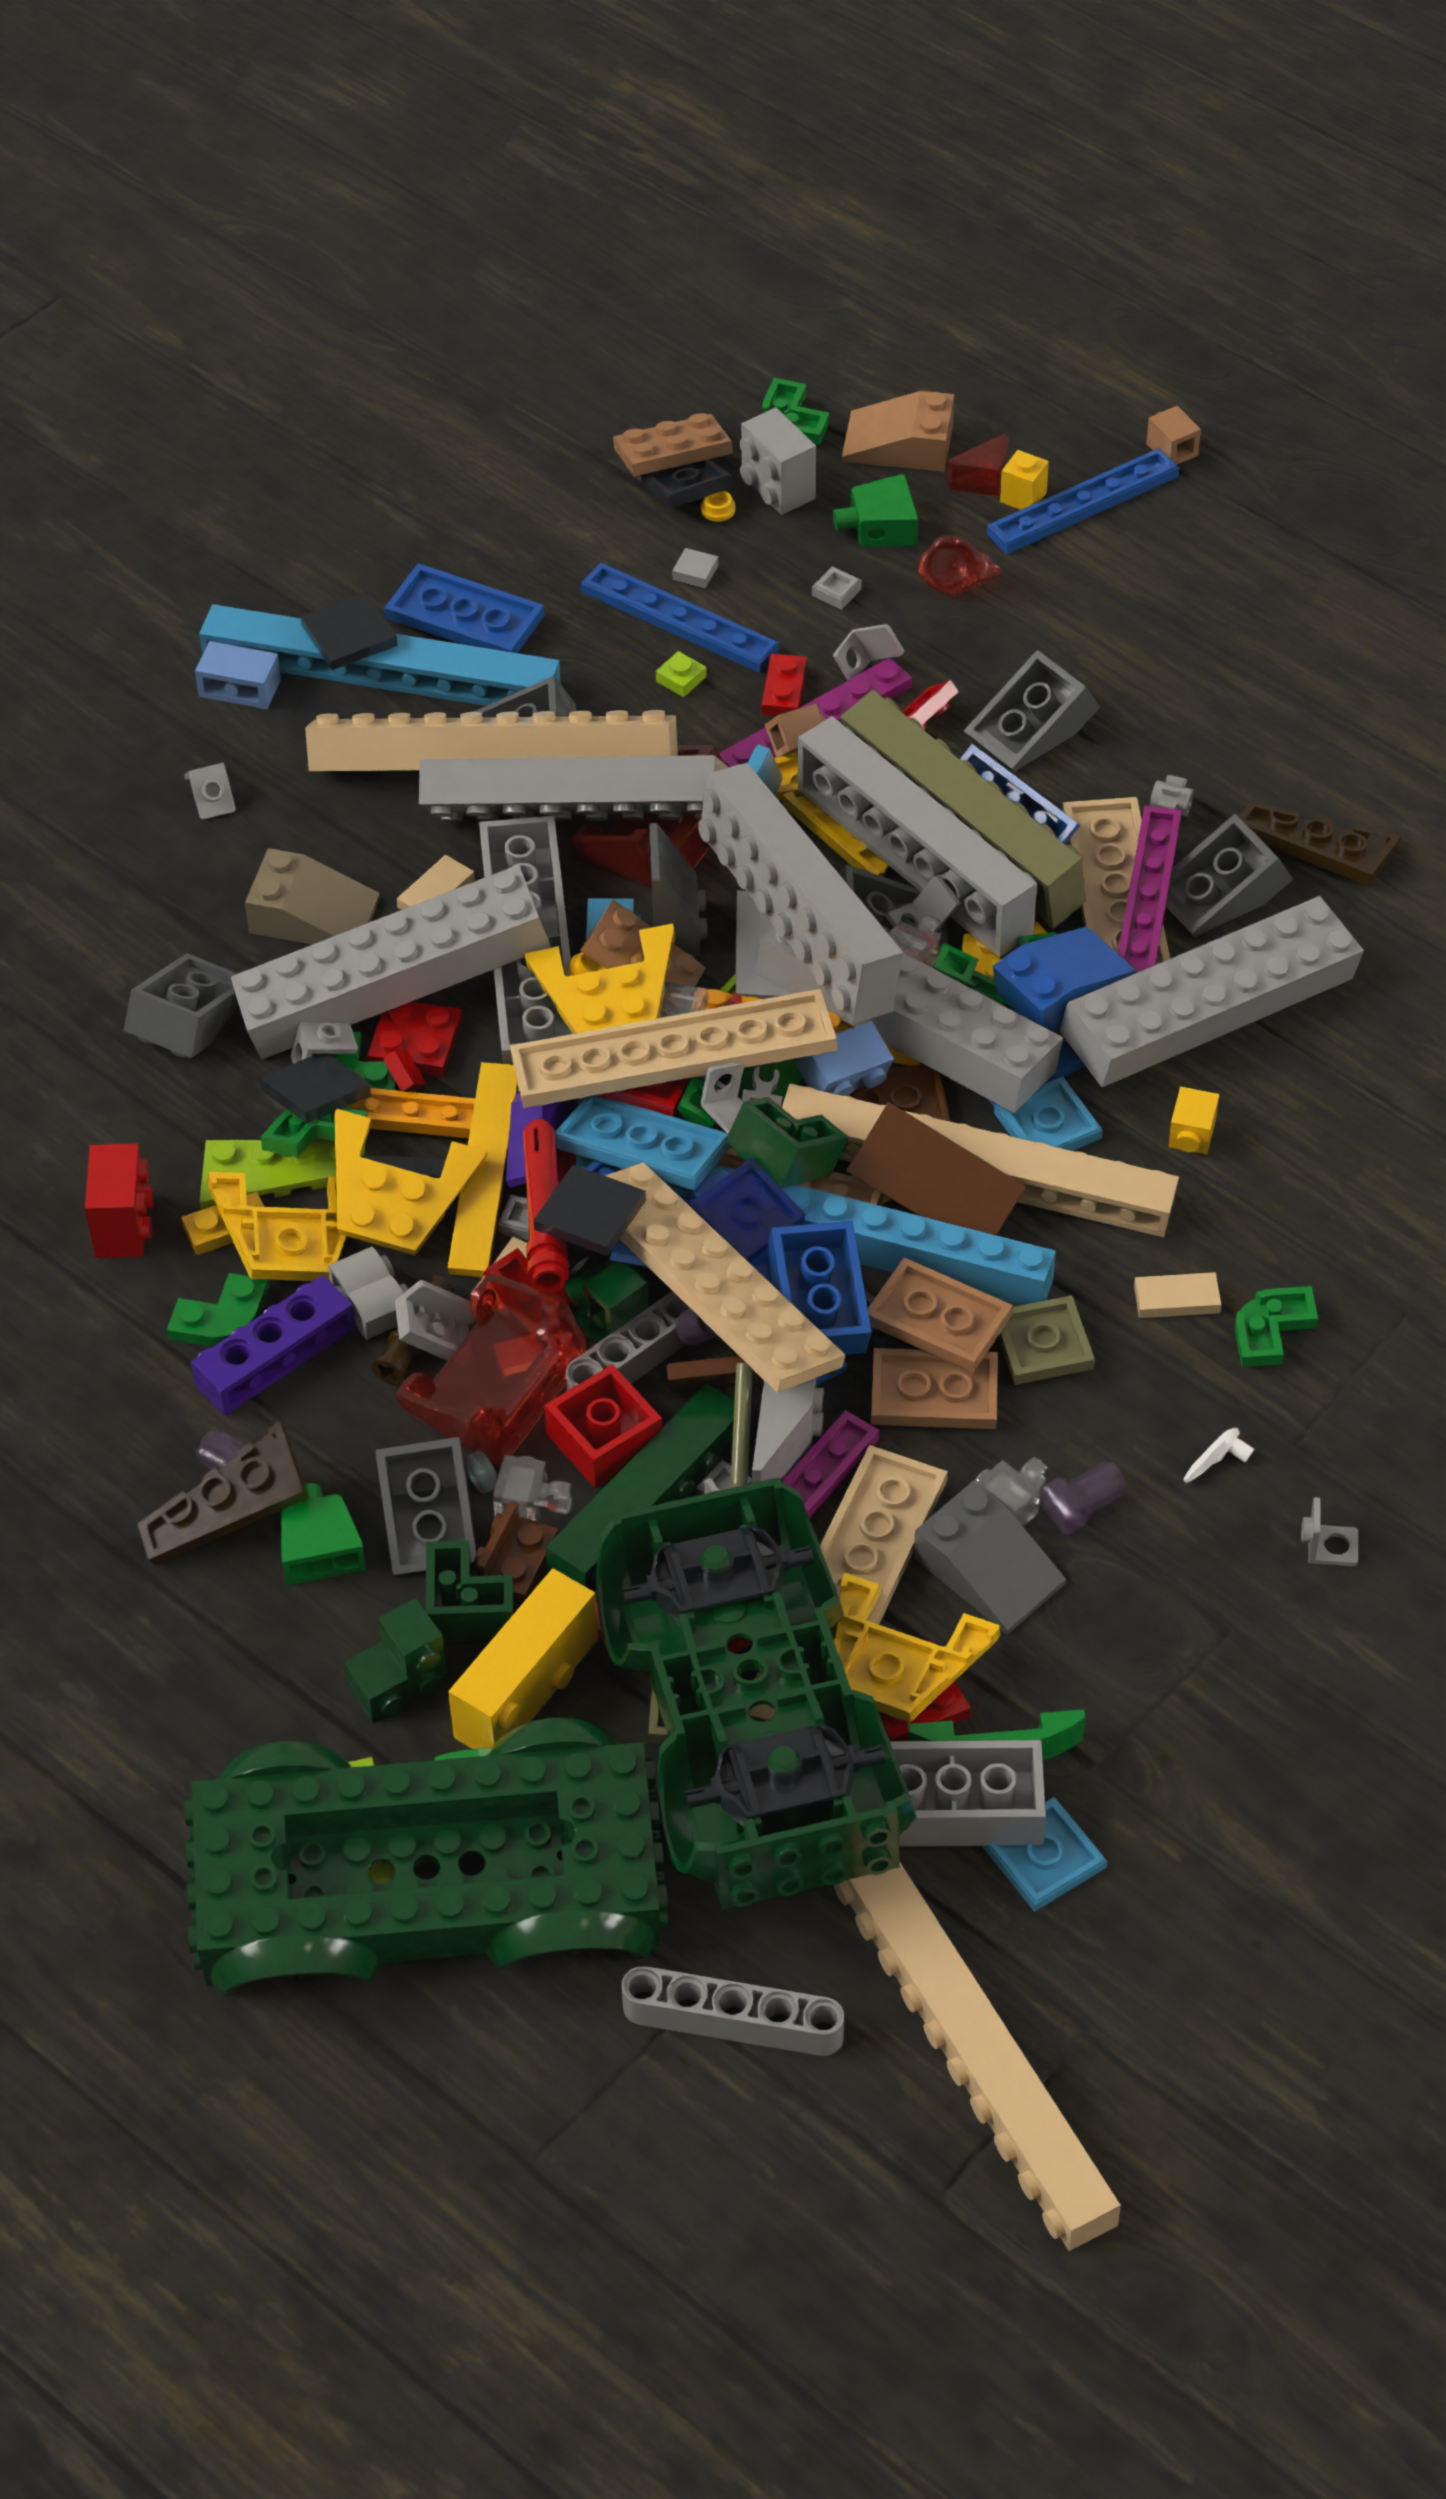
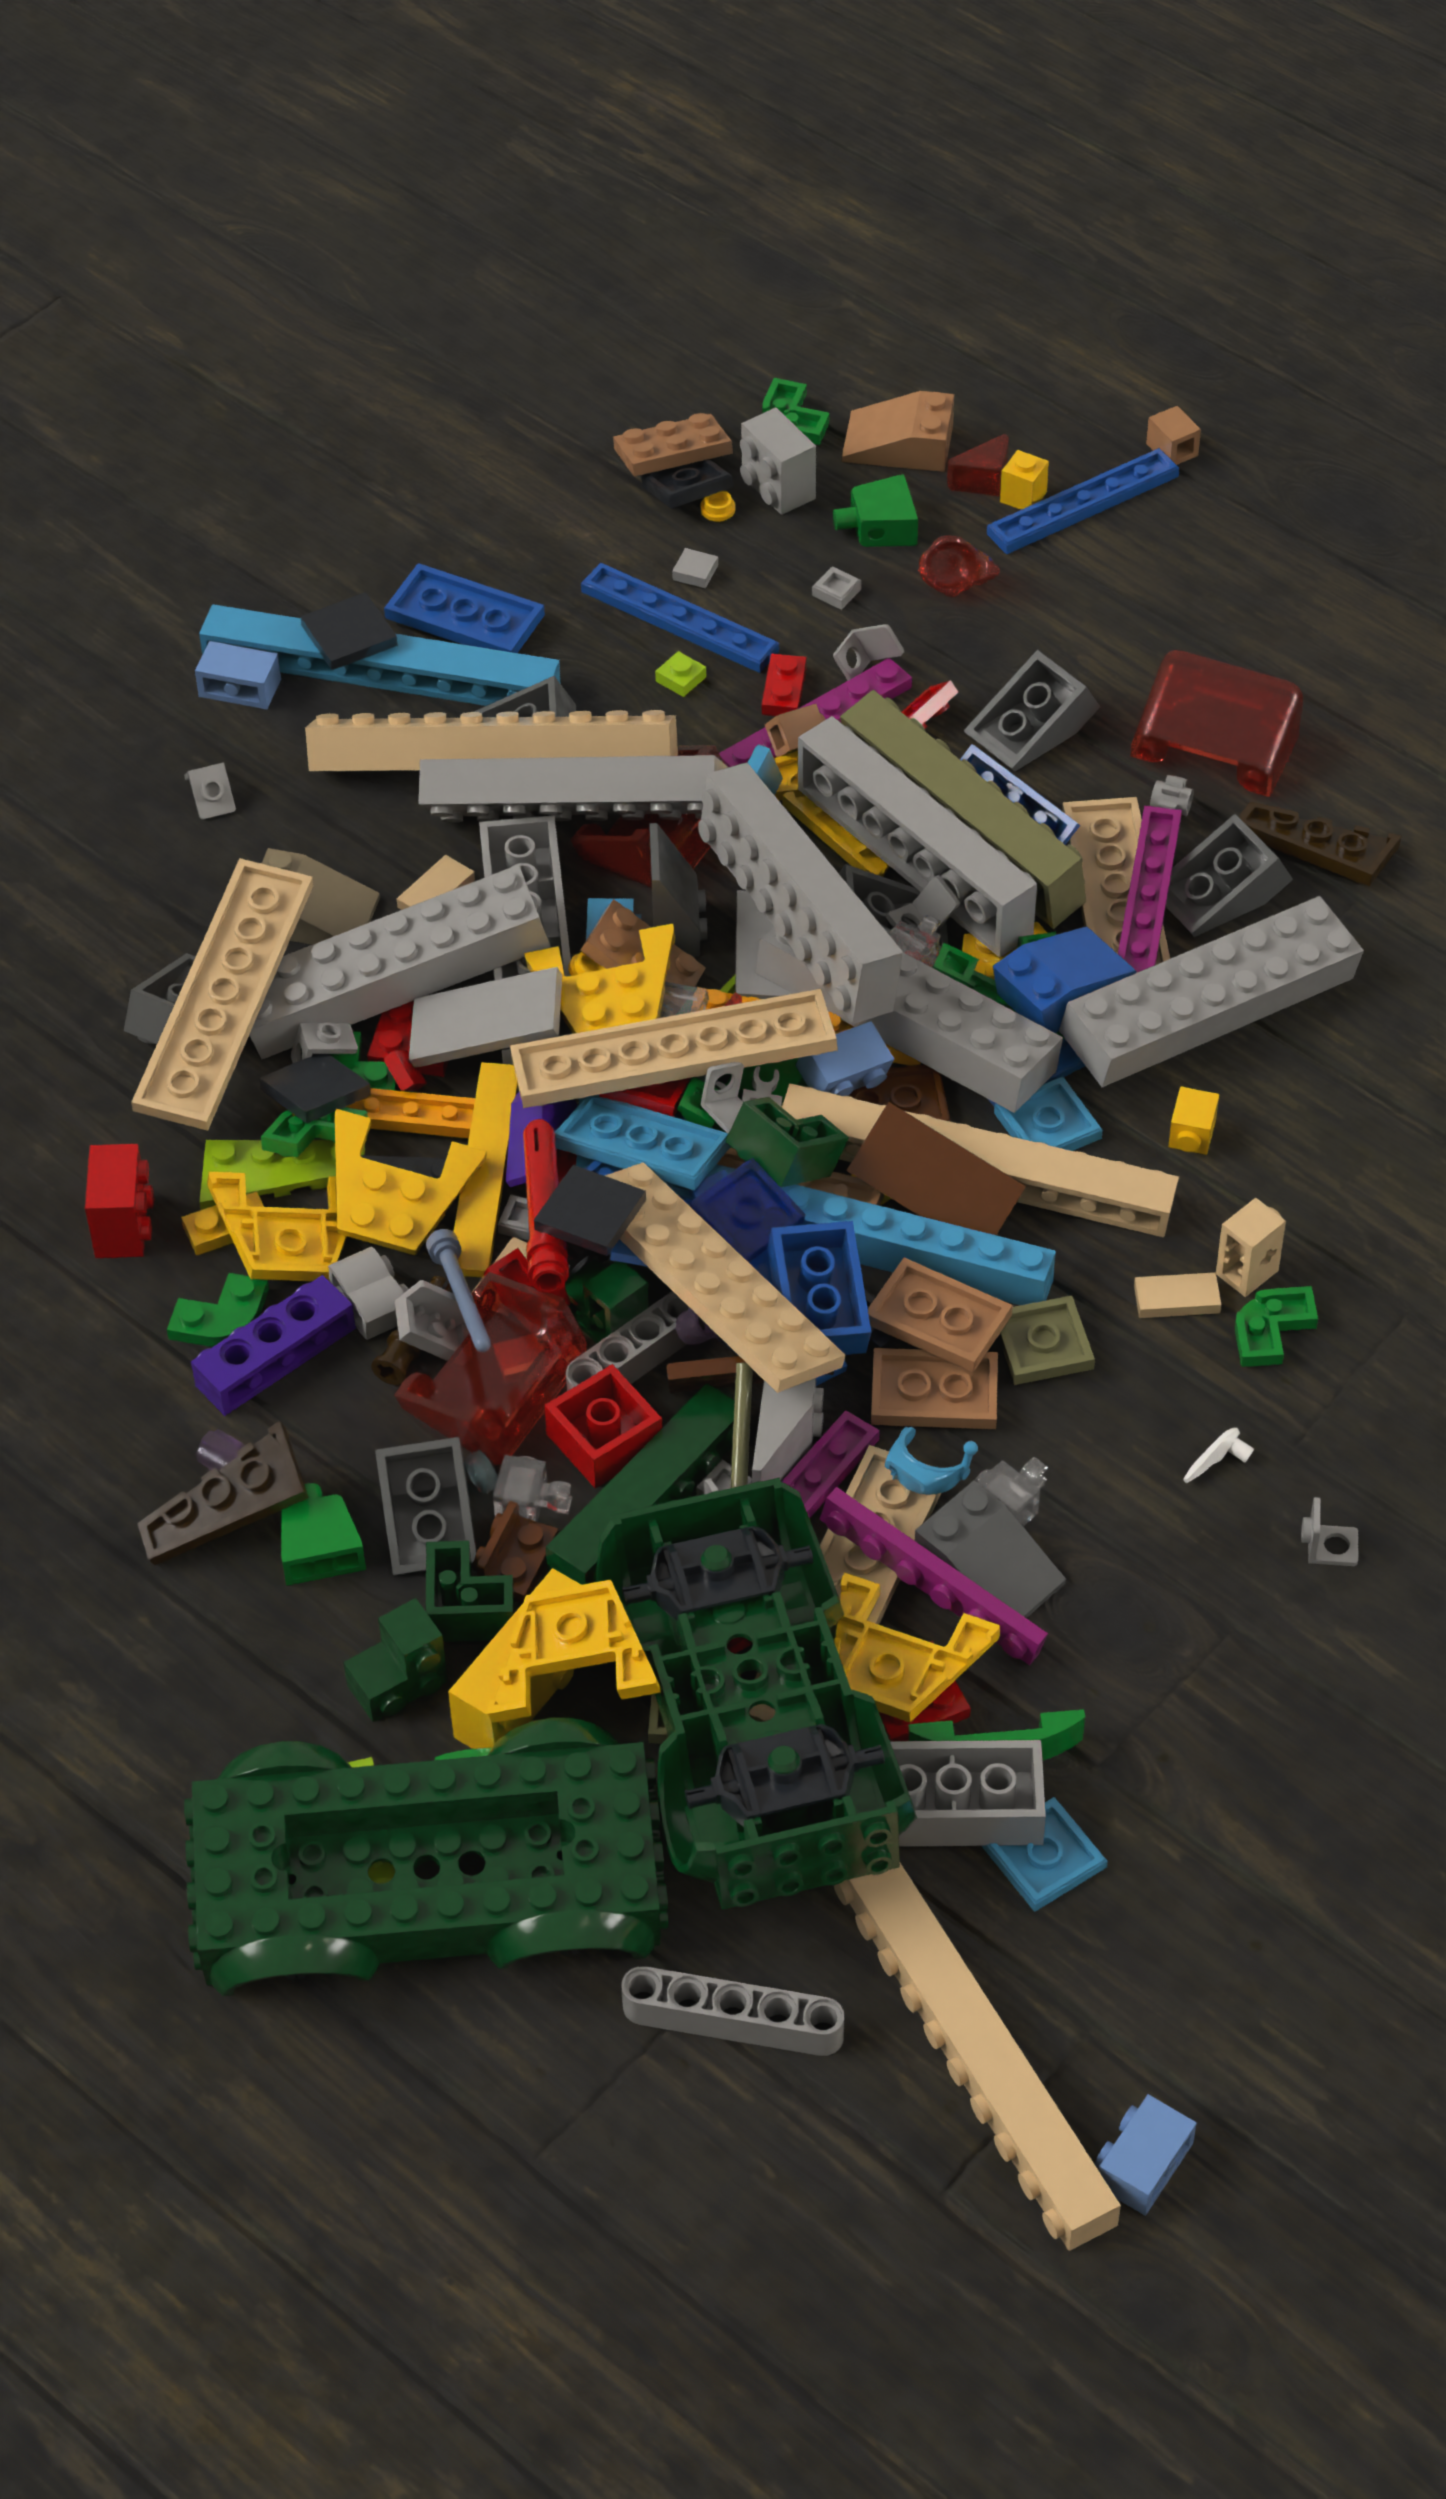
(222, 994): none -> tan plate
(445, 1250): none -> sand blue piece
(485, 1017): none -> light grey tile
(568, 1632): none -> yellow wing
(922, 1477): none -> dark azure helmet
(930, 1574): none -> magenta plate
(1073, 1501): clear purple piece -> none
(1145, 2153): none -> medium blue brick
(1221, 716): none -> clear red windscreen
(1250, 1247): none -> tan brick

